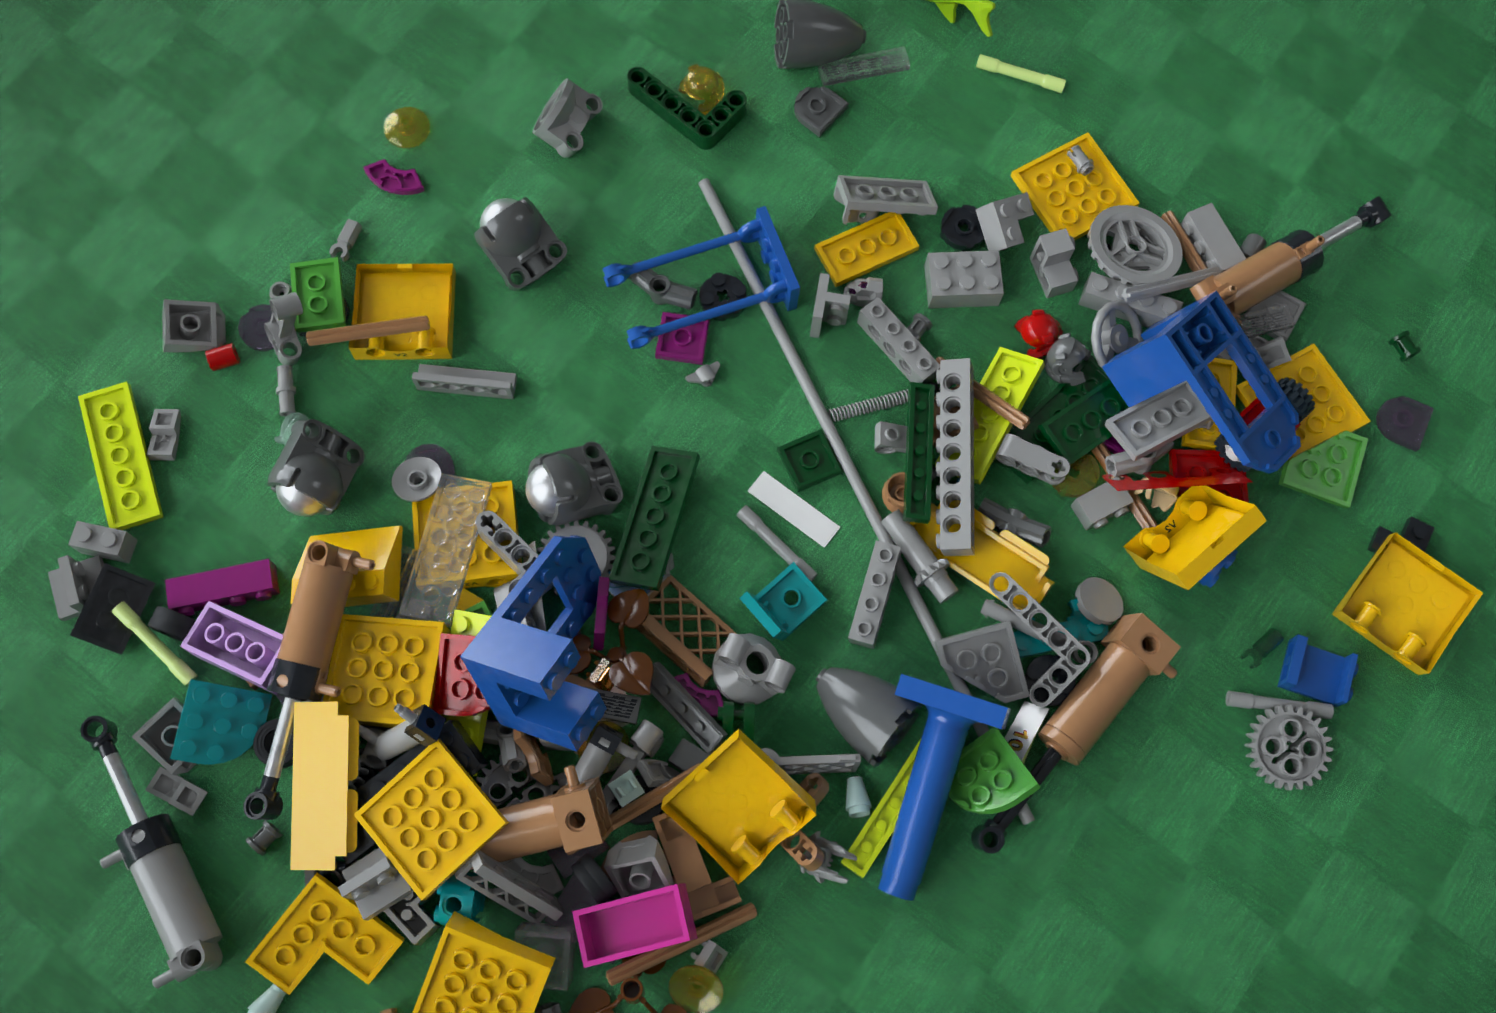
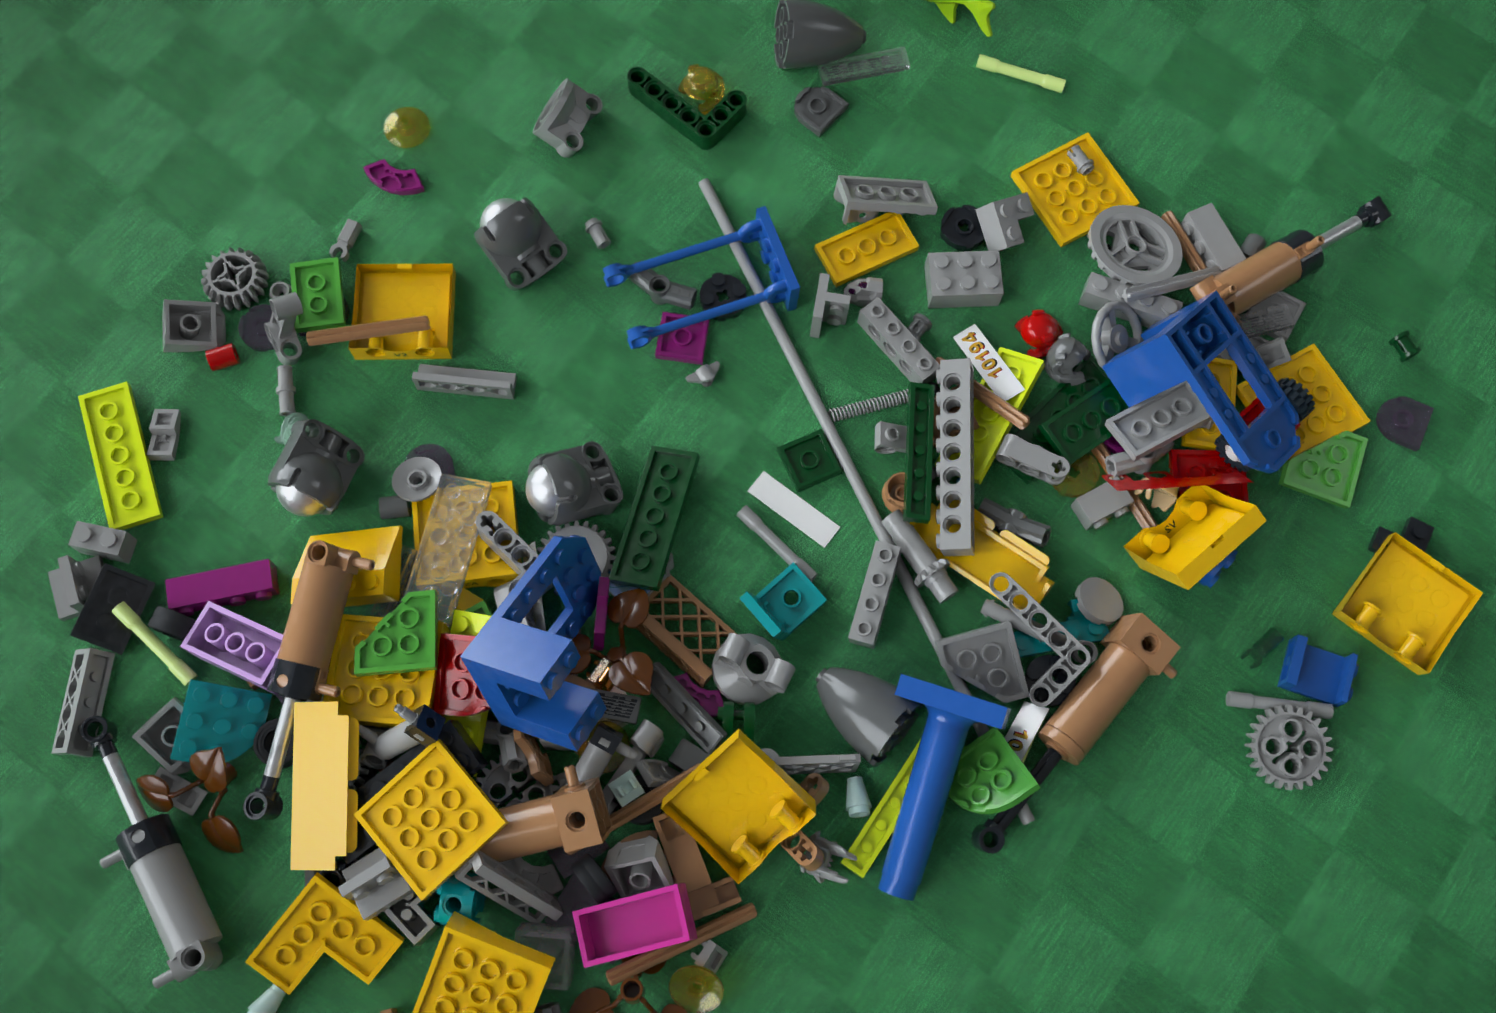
(82, 699): none -> light grey fence
(216, 776): none -> reddish brown plant
(249, 274): none -> light grey gear
(264, 837): dark grey bush -> none
(394, 507): none -> dark grey piece
(402, 639): none -> bright green plate
(597, 232): none -> light grey pin
(988, 363): none -> white sticker
(1053, 264): light grey brick -> none

